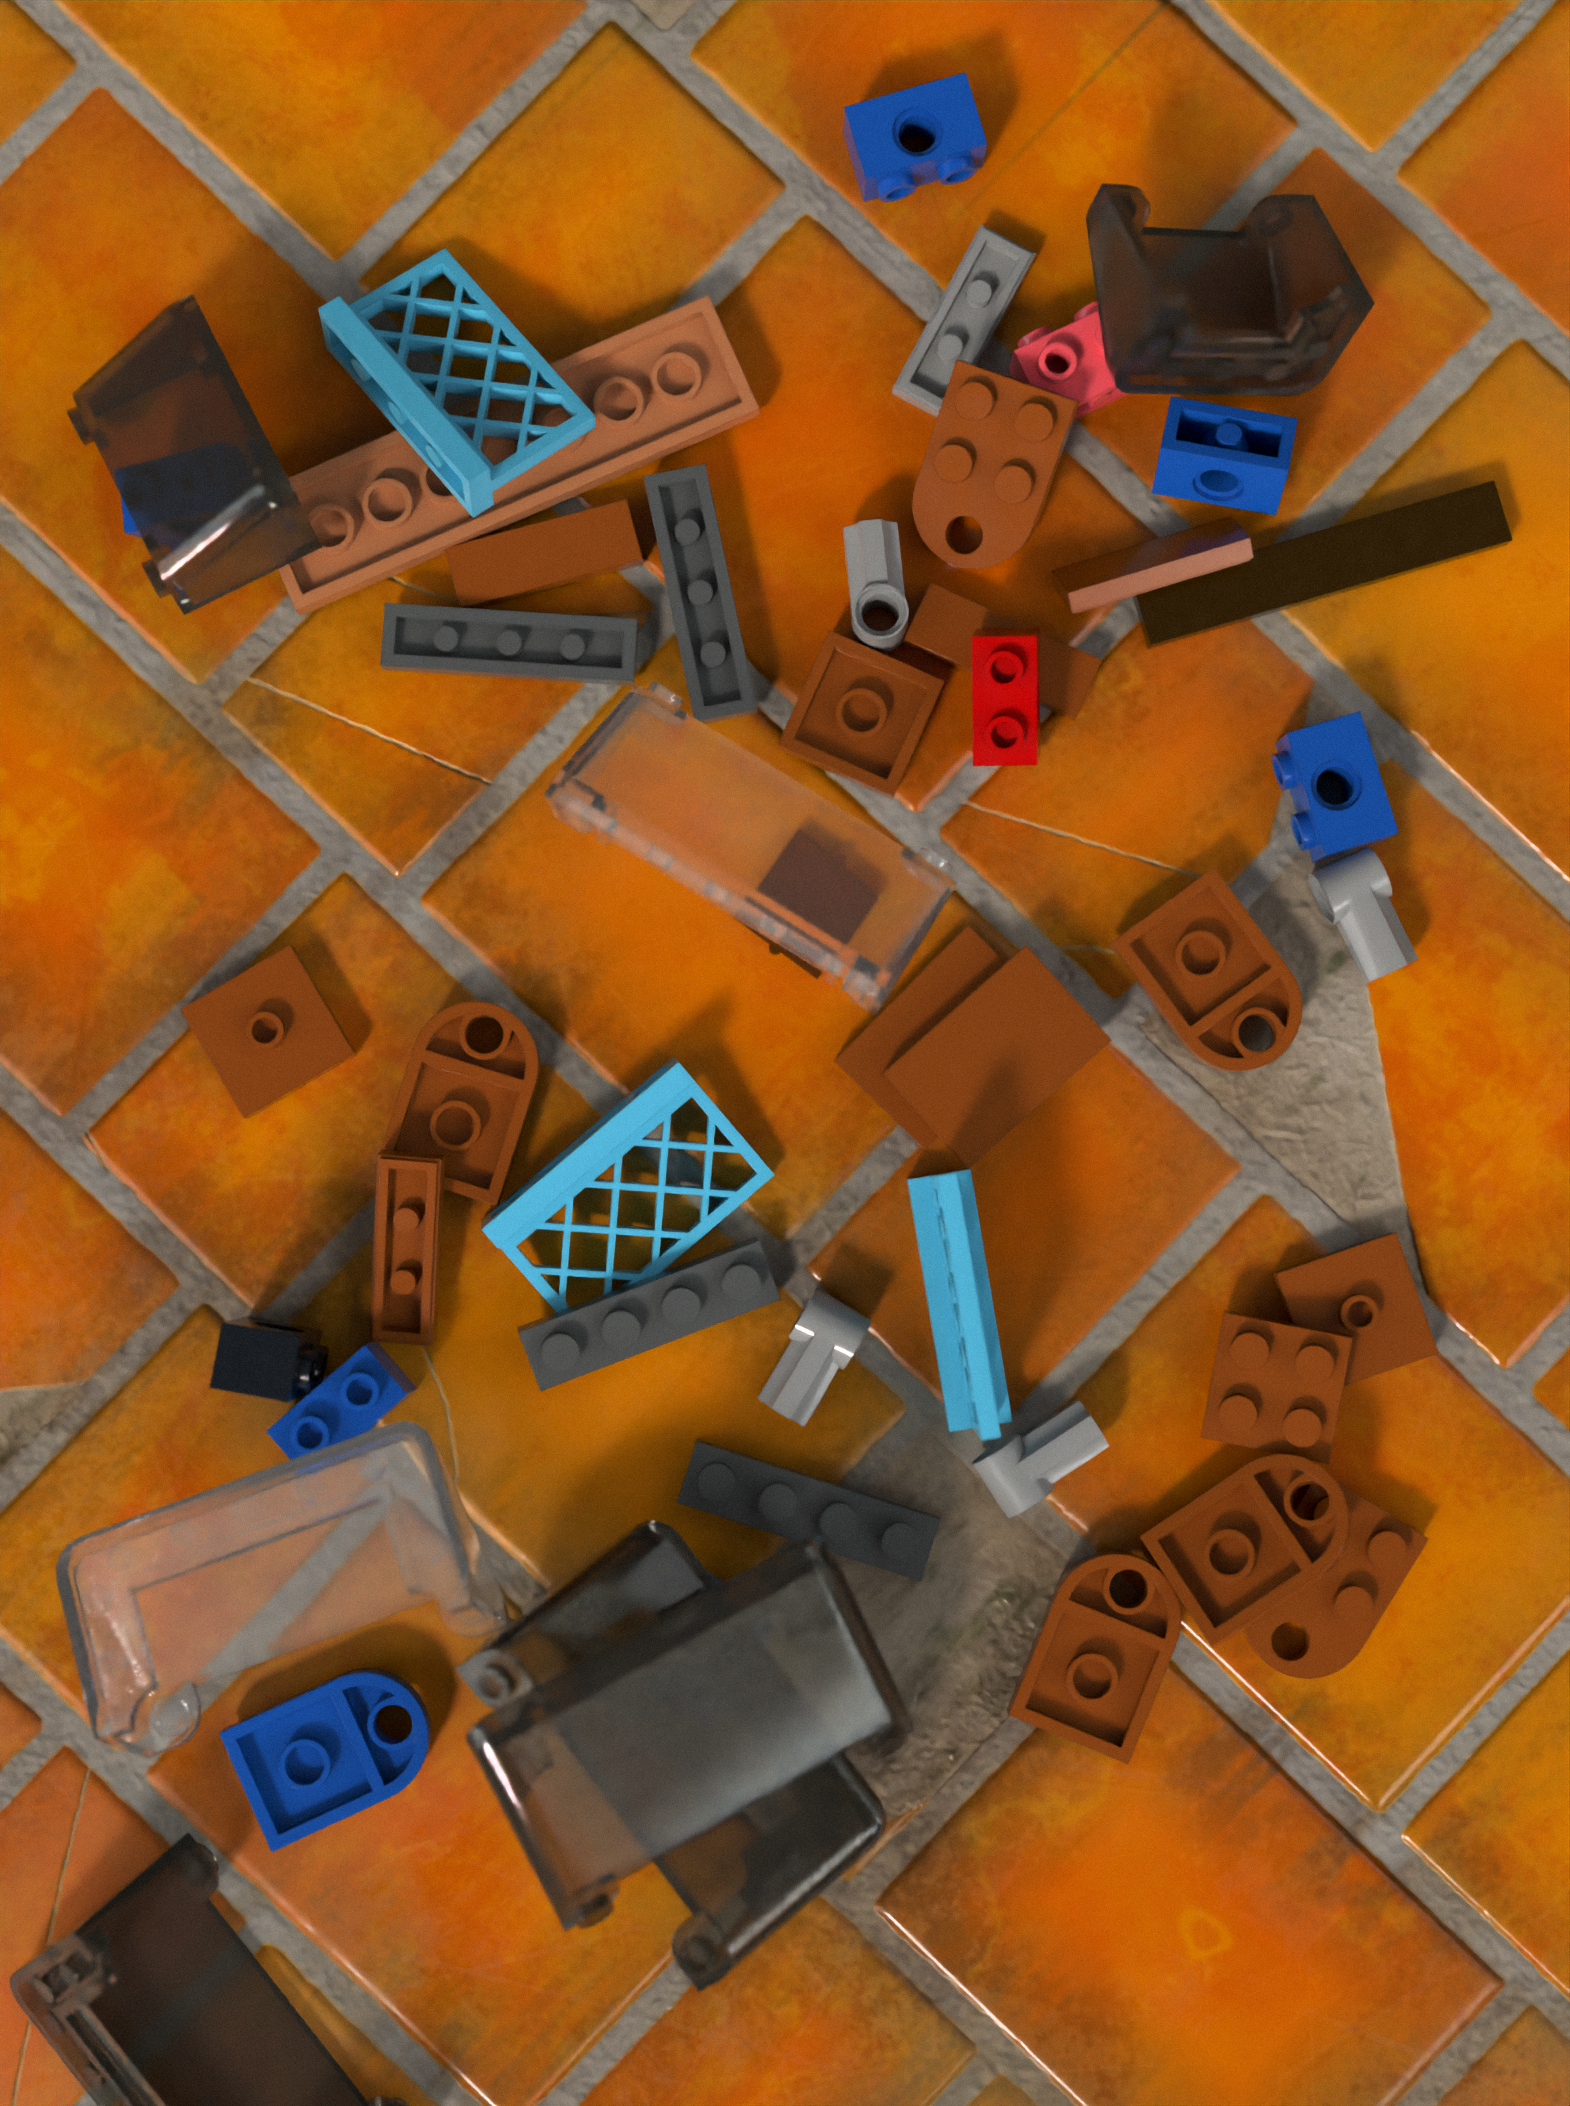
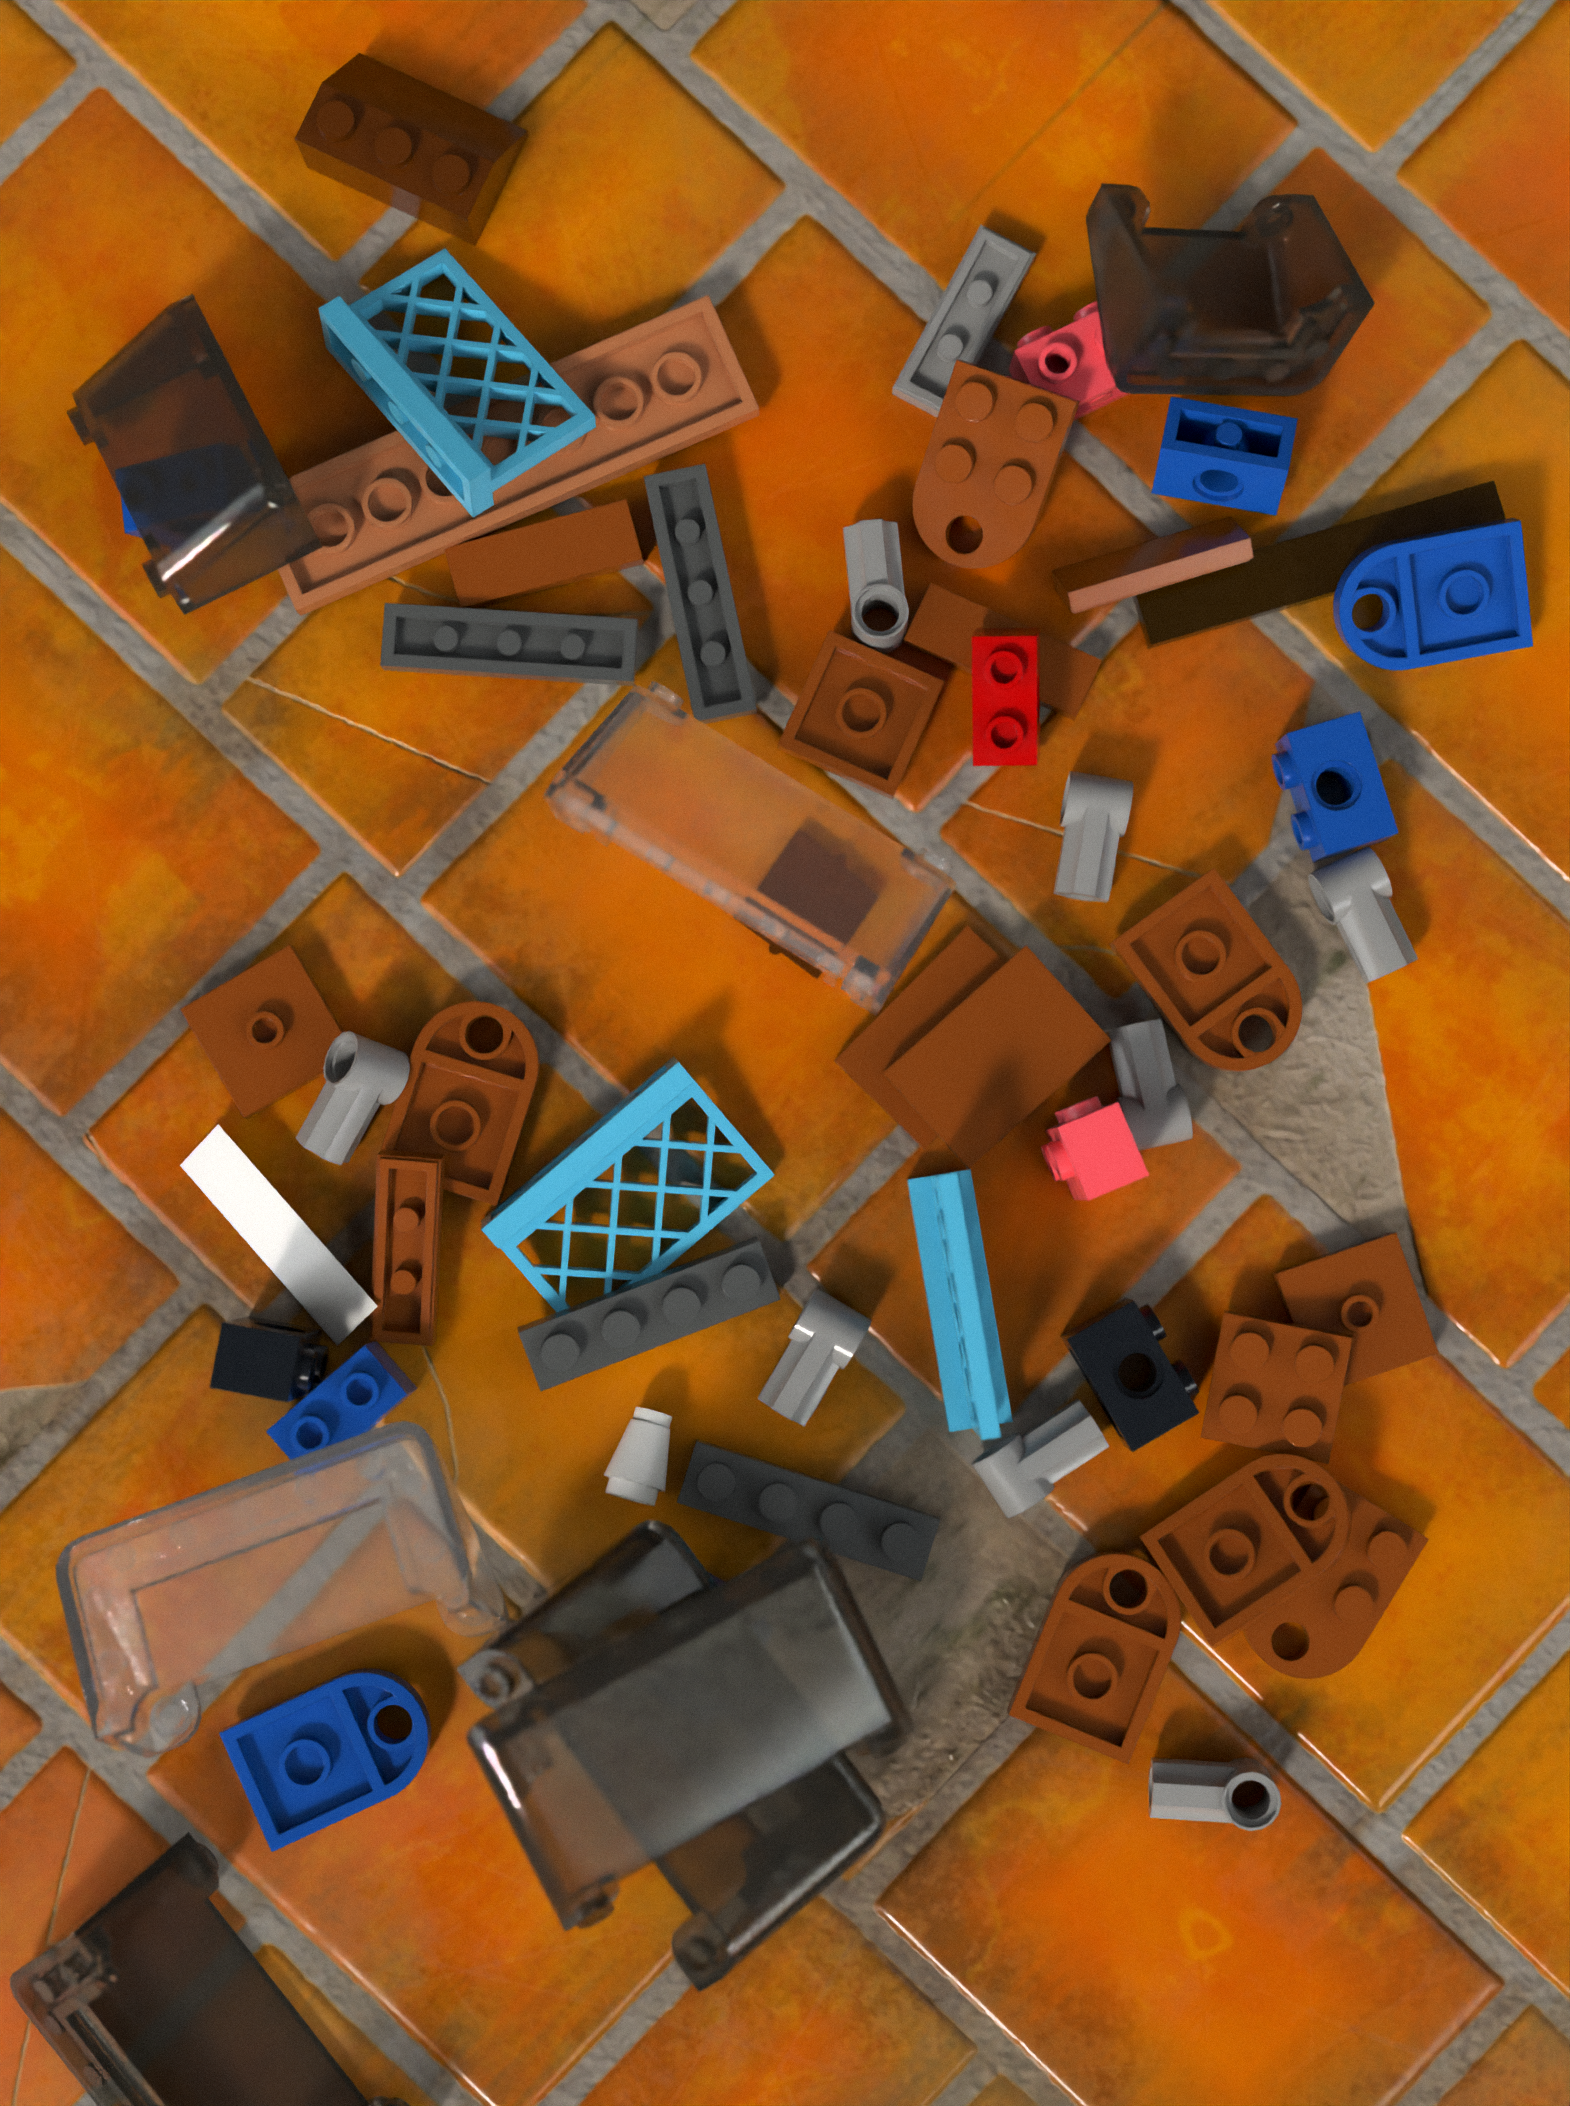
(278, 1235): none -> white sticker
(358, 1080): none -> light grey piece
(410, 146): none -> reddish brown slope
(641, 1458): none -> white cone
(937, 111): blue brick -> none
(1092, 1149): none -> coral brick
(1093, 819): none -> light grey piece
(1136, 1412): none -> black brick
(1147, 1086): none -> light grey piece
(1204, 1792): none -> light grey piece
(1440, 595): none -> blue plate

